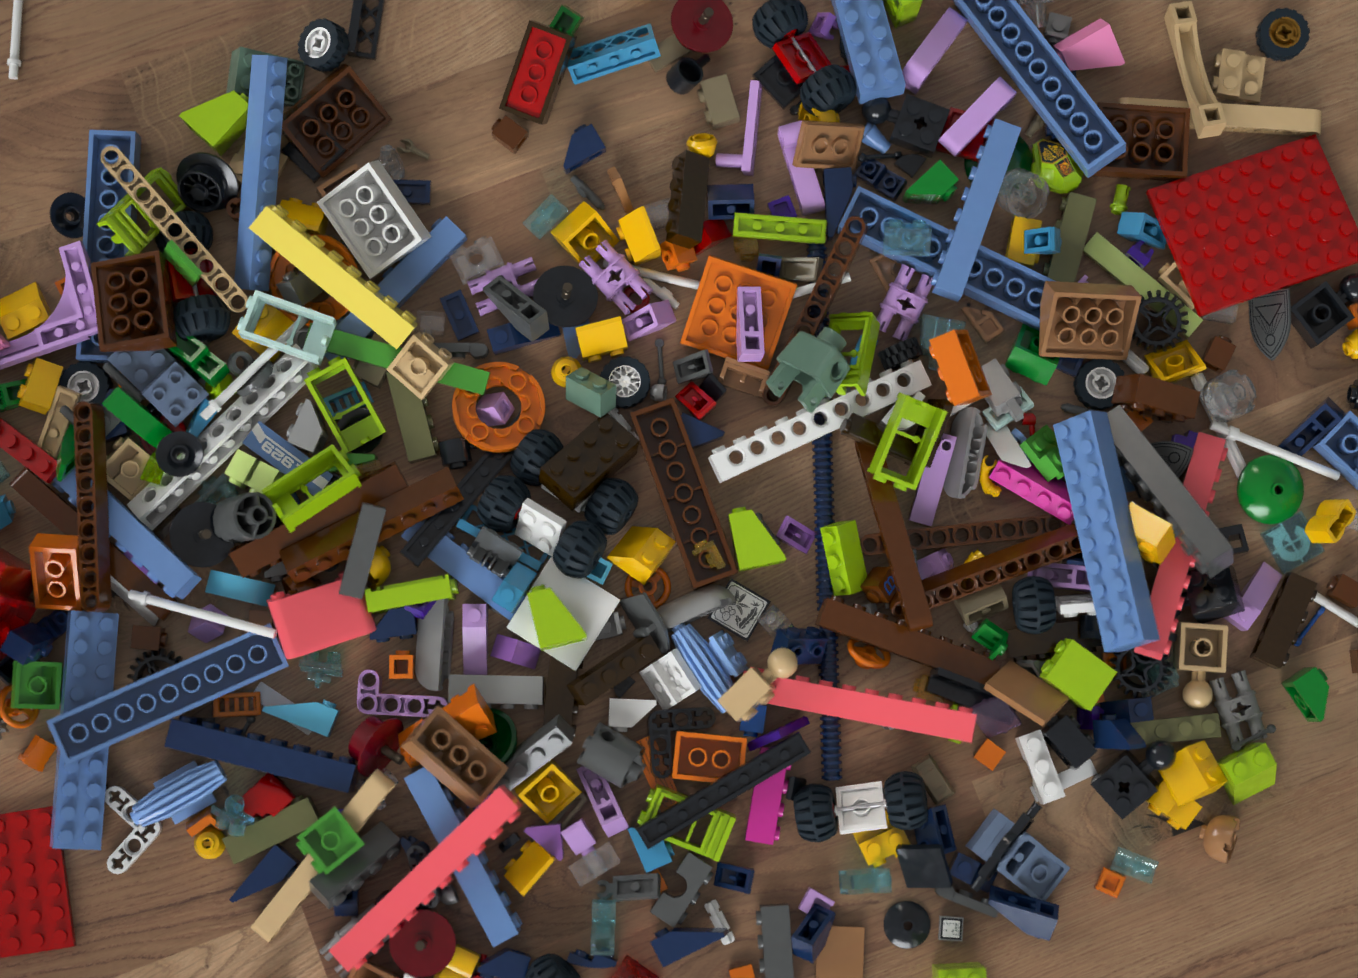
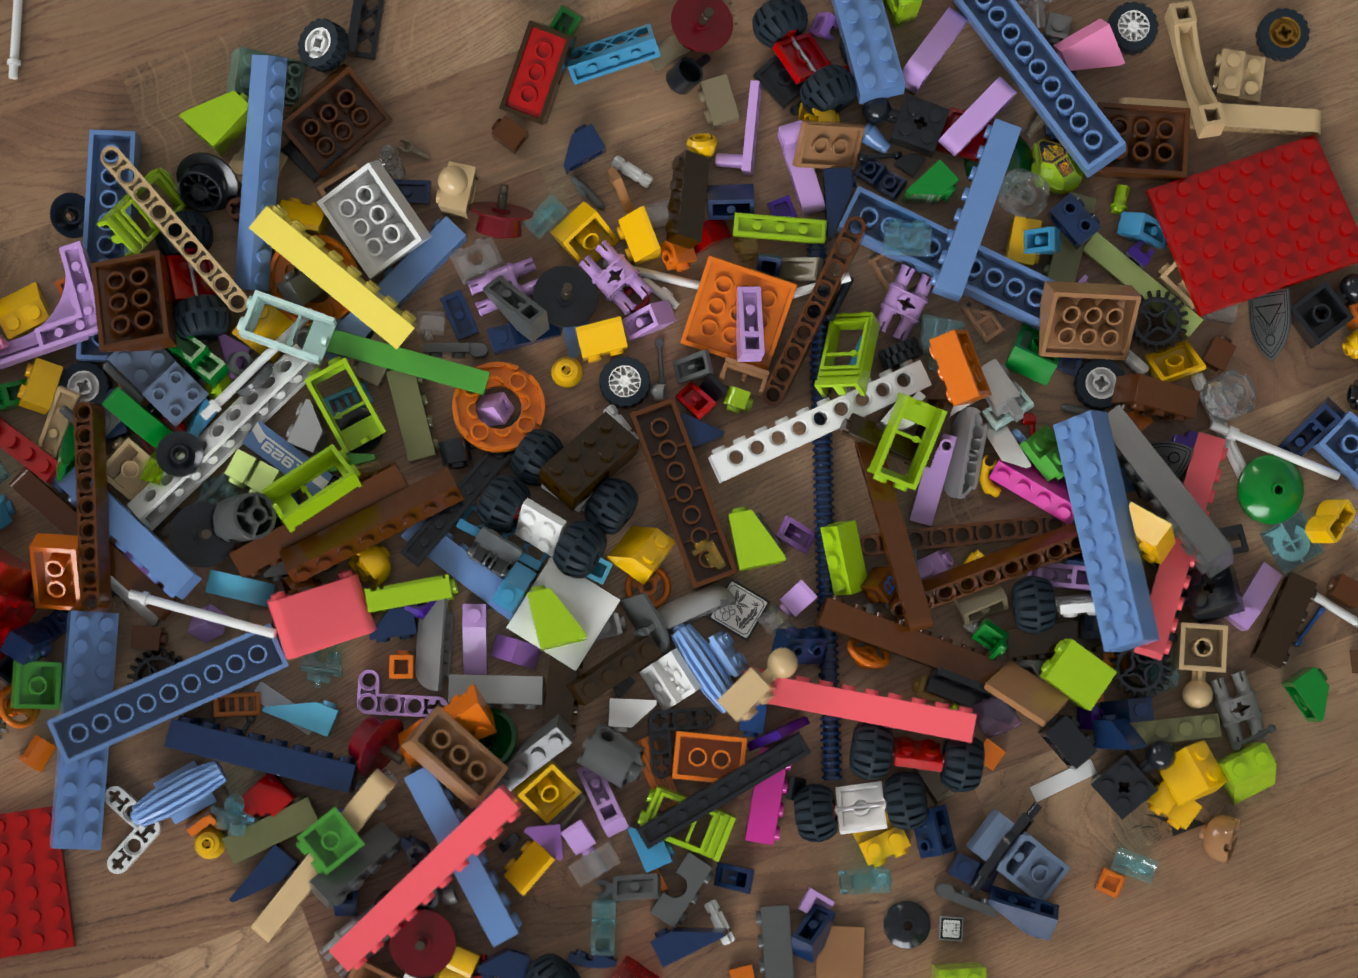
(182, 263): bright green piece -> none
(231, 345): none -> medium lavender slope
(362, 550): dark grey tile -> none
(421, 364): tan plate -> none
(457, 190): none -> tan brick
(499, 218): none -> dark red piece
(590, 392): sand green brick -> none
(632, 171): none -> white axle
(738, 399): none -> lime plate
(797, 599): none -> lavender slope
(814, 364): sand green piece -> none
(837, 302): none -> black piece
(875, 746): none -> black plate
(924, 865): black tile -> none
(1043, 772): white arch -> none
(1074, 220): none -> dark blue brick
(1133, 27): none -> black wheel

